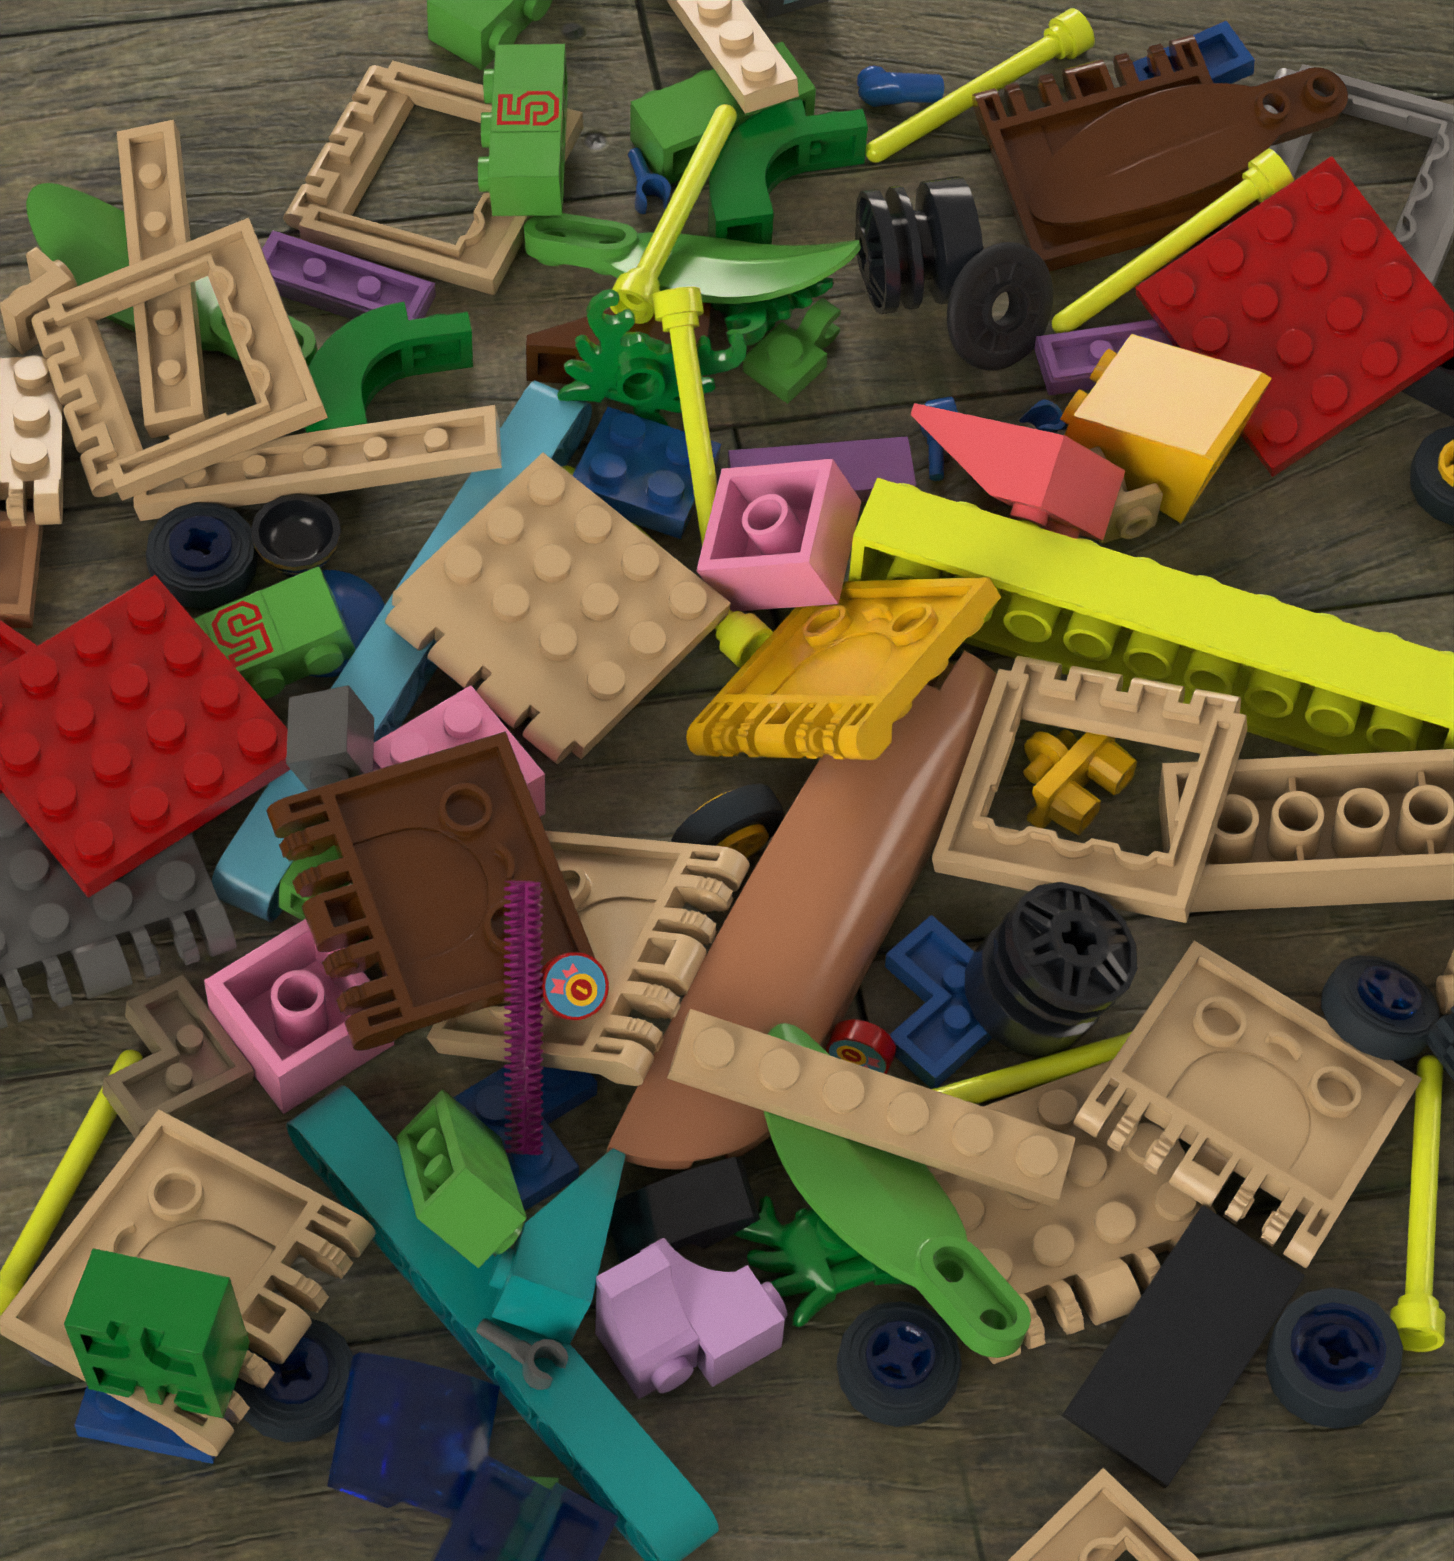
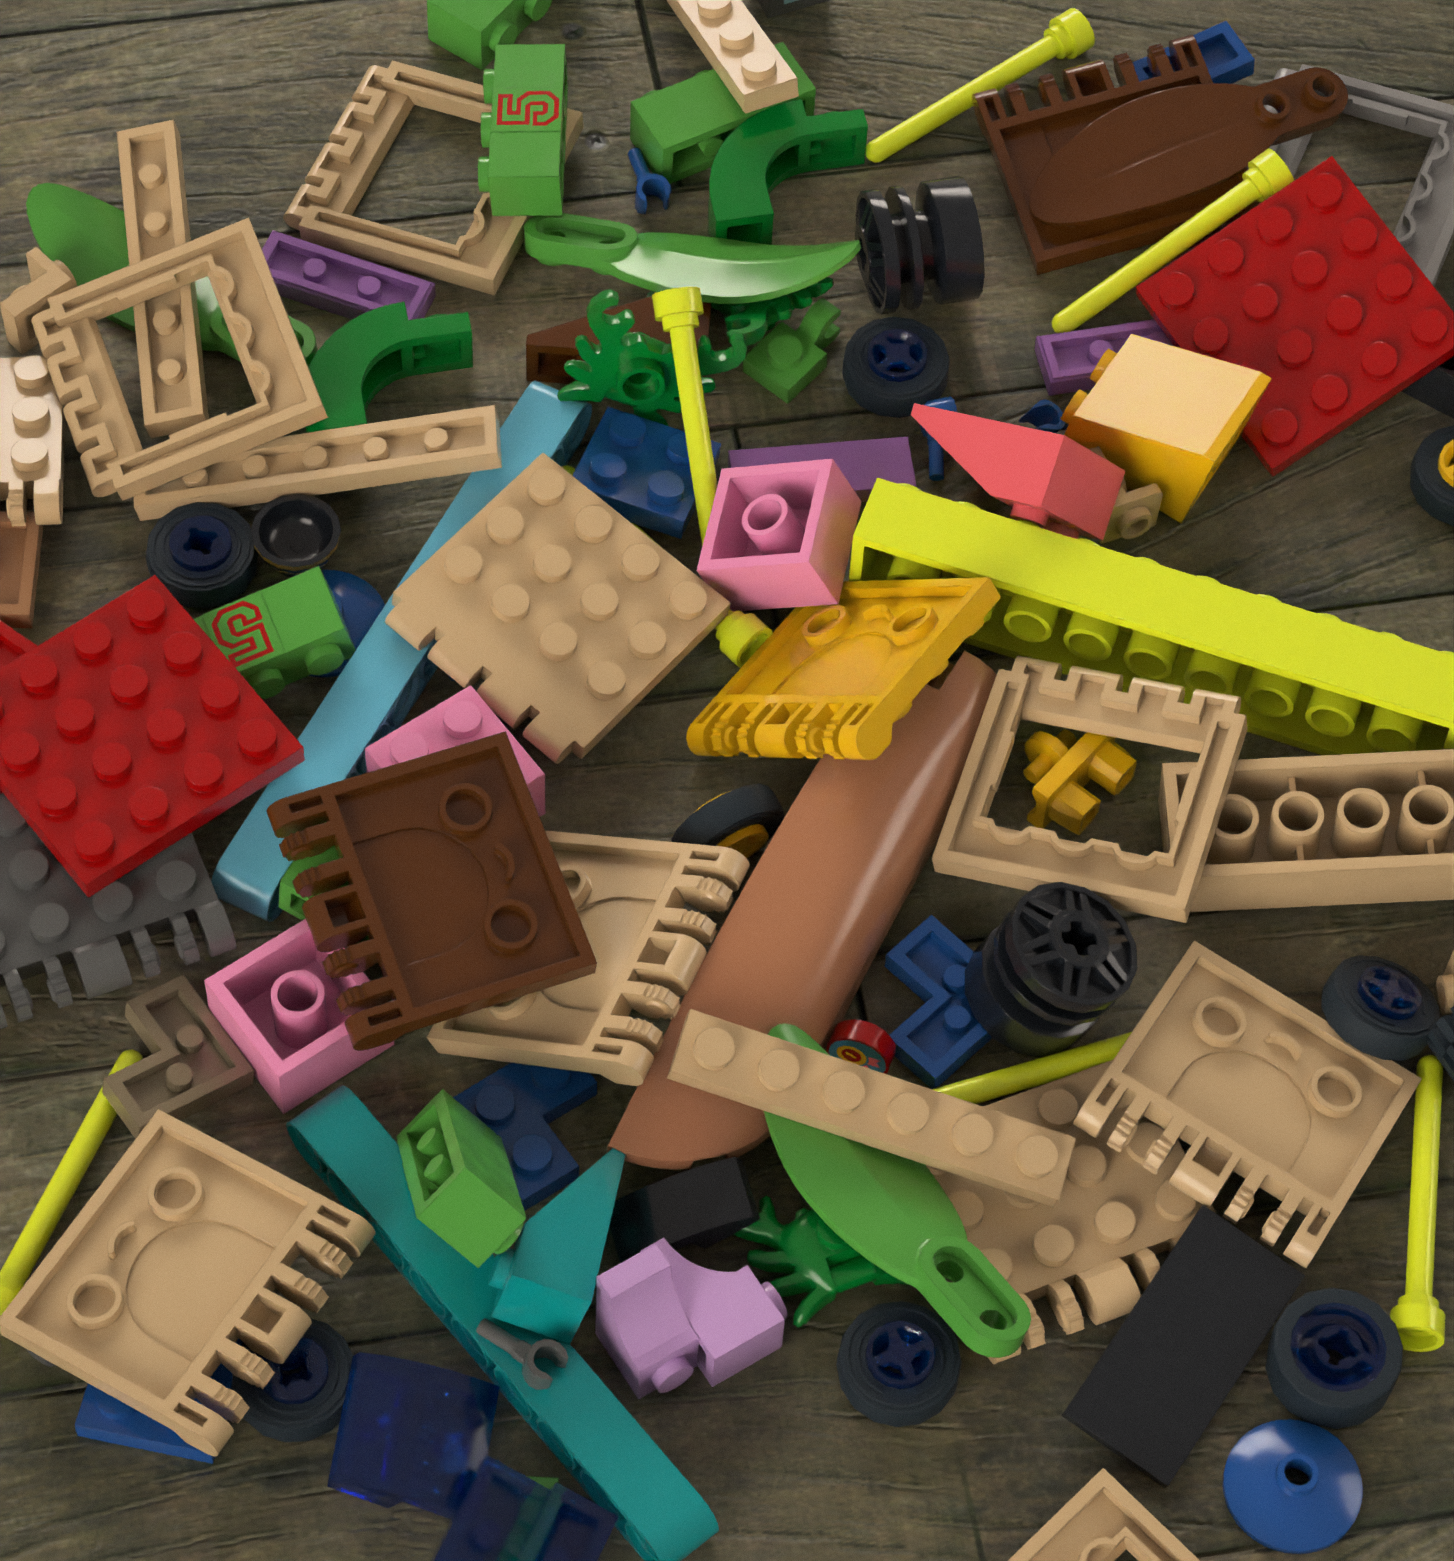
(157, 1331): green piece -> none
(329, 737): dark grey brick -> none
(524, 1017): magenta axle -> none
(573, 986): tile -> none
(640, 283): neon yellow piece -> none
(880, 352): none -> black wheel
(891, 88): blue arm -> none
(970, 323): black wheel -> none
(1287, 1514): none -> blue dish

